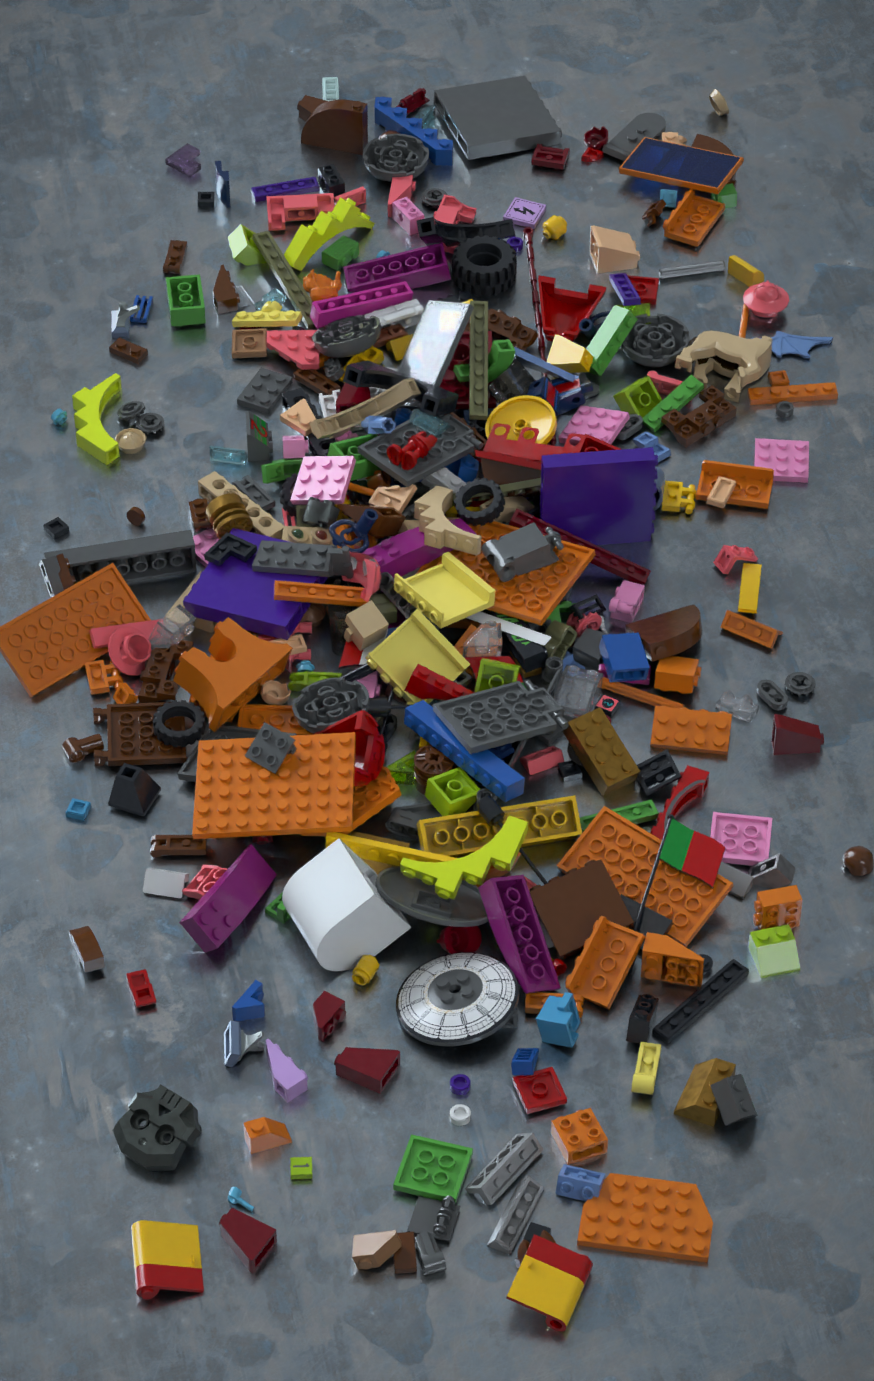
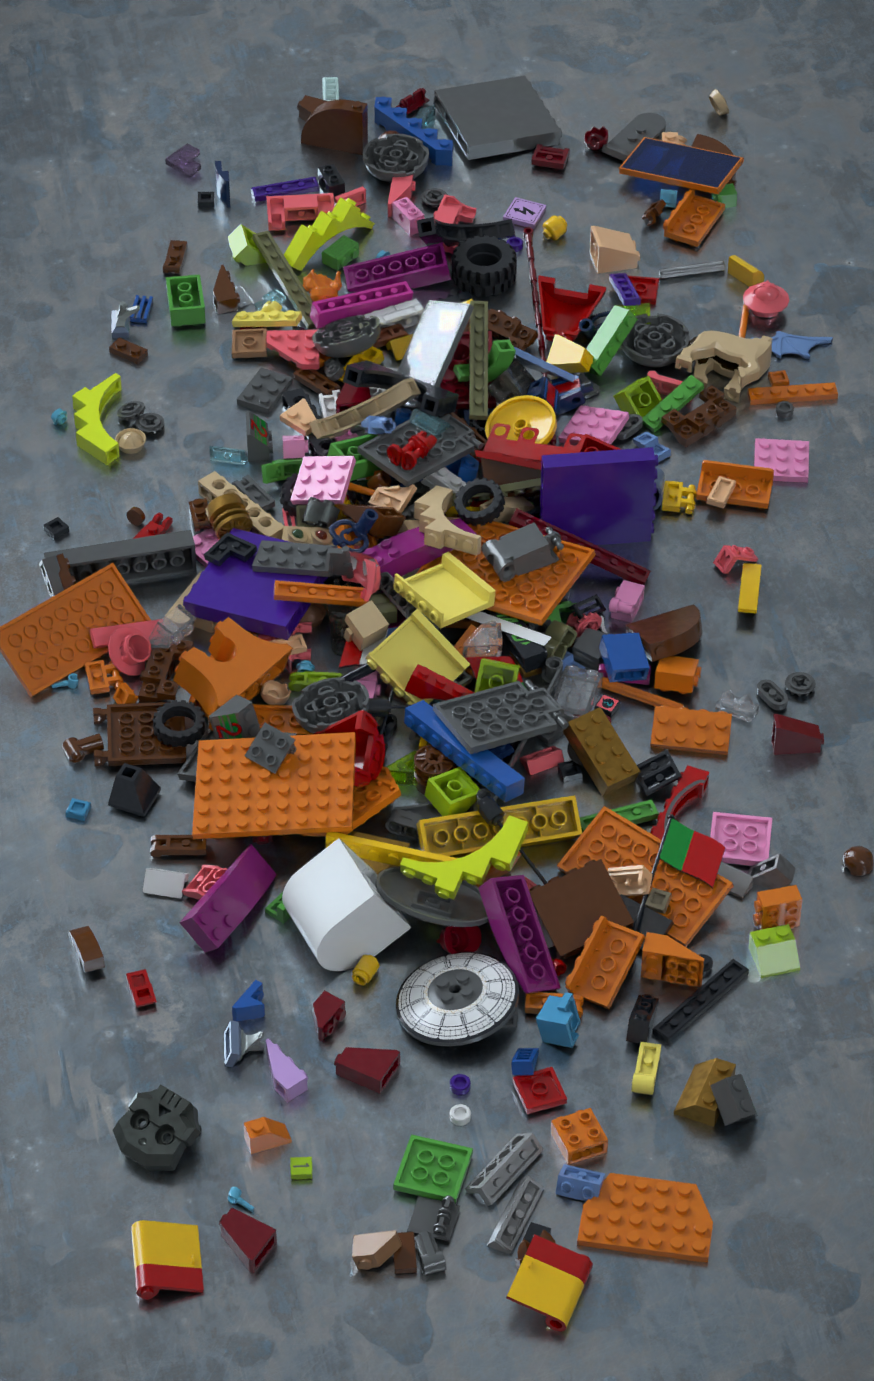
(72, 682): none -> medium azure hand
(153, 527): none -> red hinge
(235, 720): none -> dark grey slope
(591, 155): red tile -> none
(631, 879): none -> light nougat hinge
(658, 900): none -> dark tan plate
(750, 629): orange panel -> none

